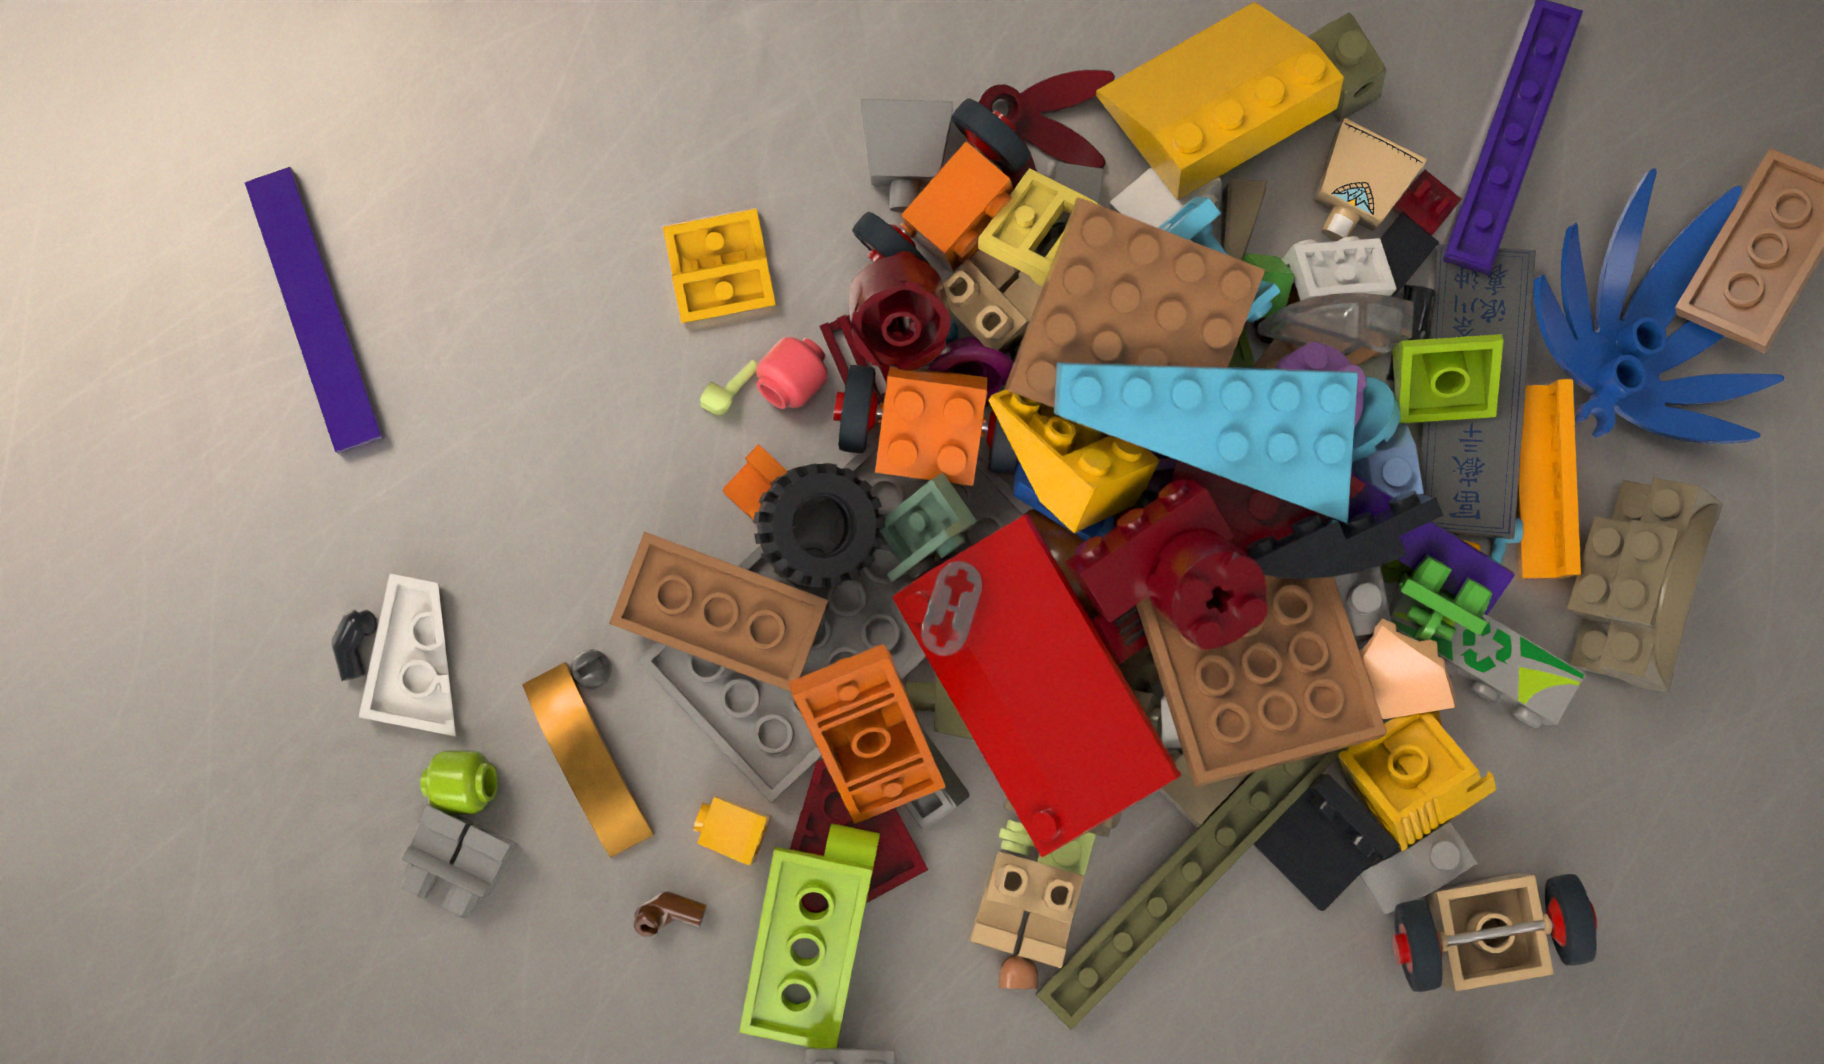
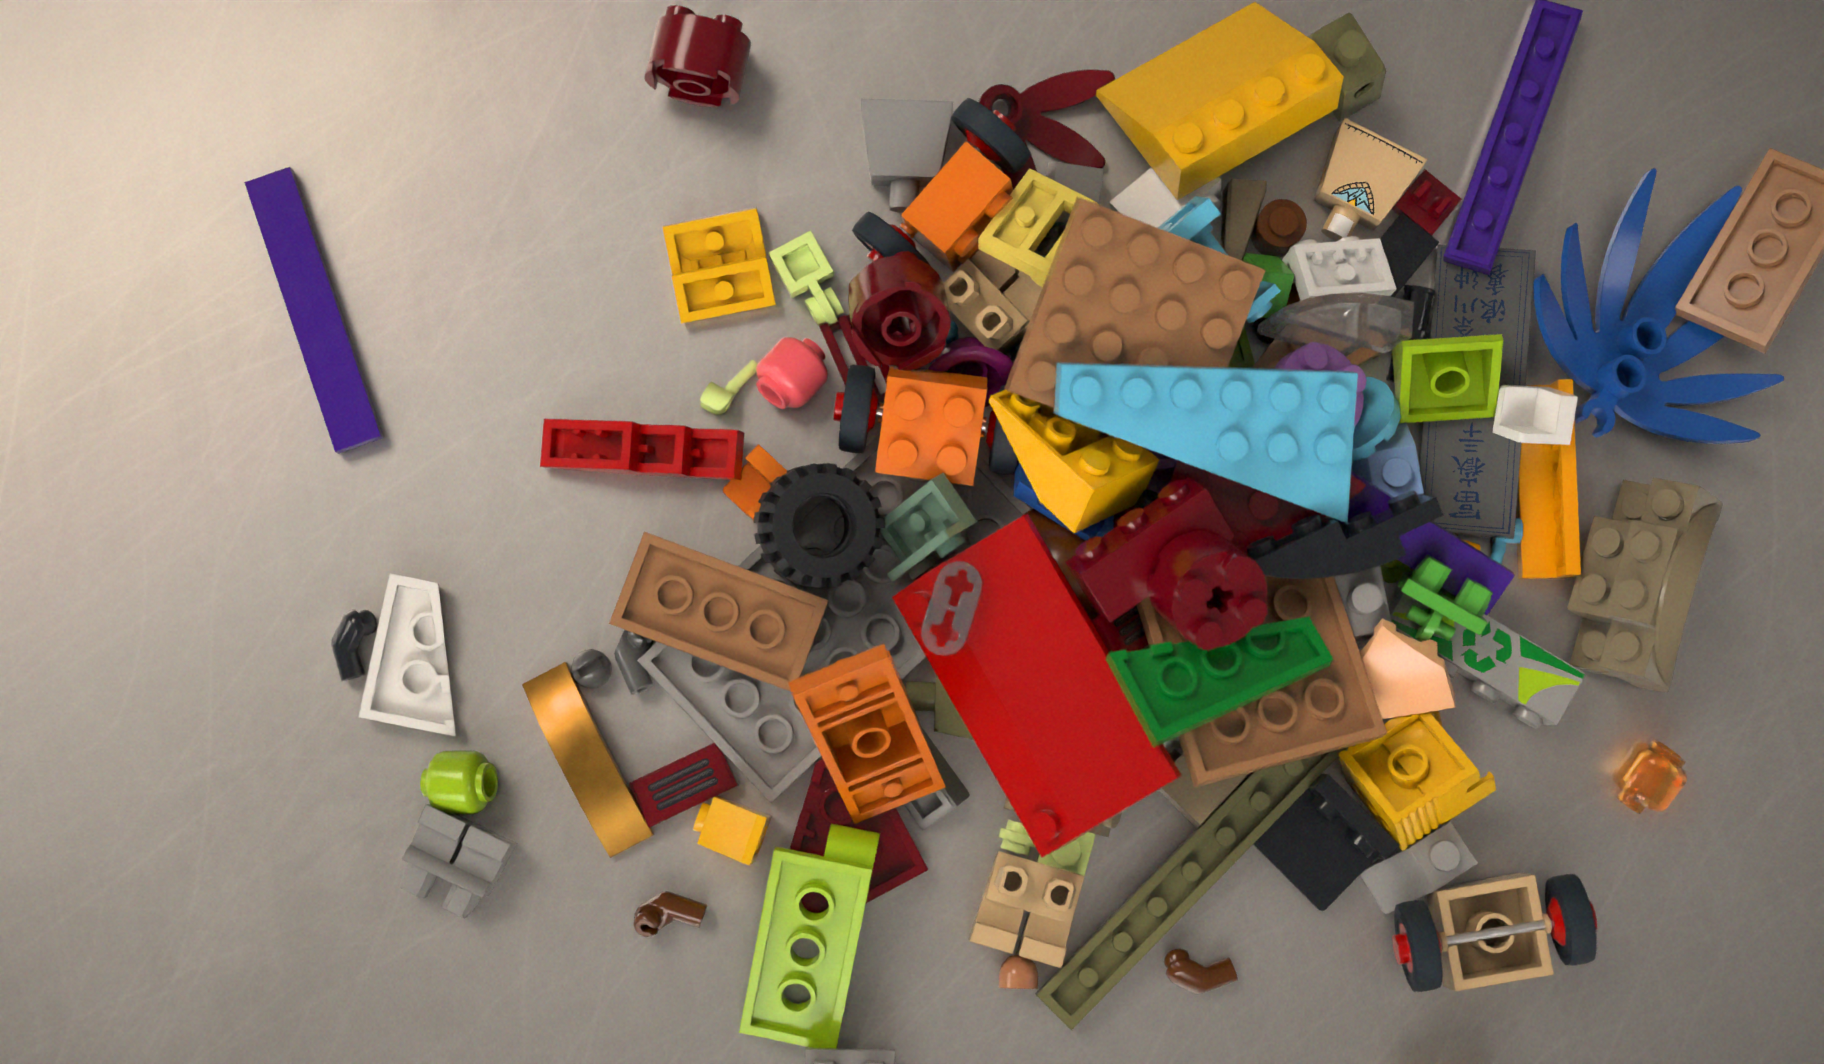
(627, 653): none -> dark grey arm
(642, 449): none -> red slope
(683, 784): none -> dark red tile
(698, 57): none -> dark red brick
(803, 268): none -> yellowish green plate
(1186, 687): none -> green wing
(1195, 976): none -> reddish brown arm
(1278, 227): none -> reddish brown brick
(1535, 414): none -> white panel
(1649, 776): none -> clear orange head

